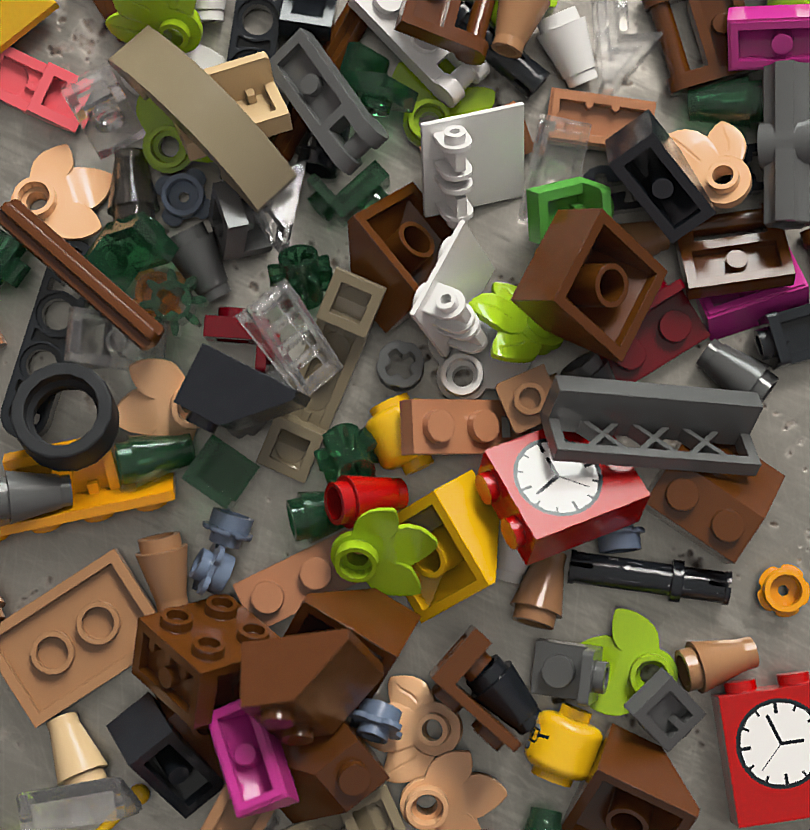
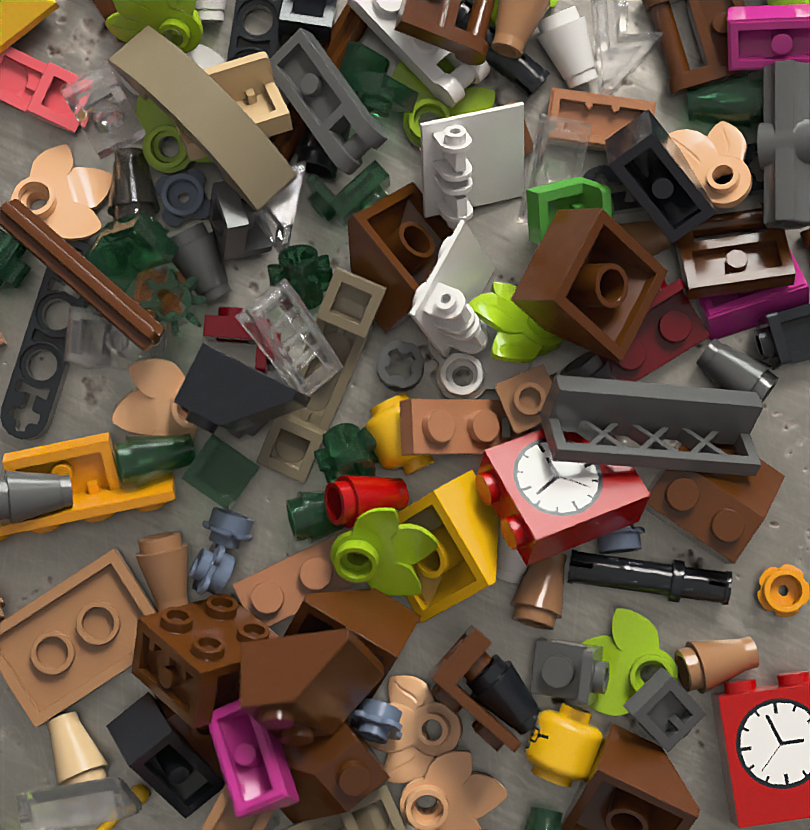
(38, 389): black tyre -> none

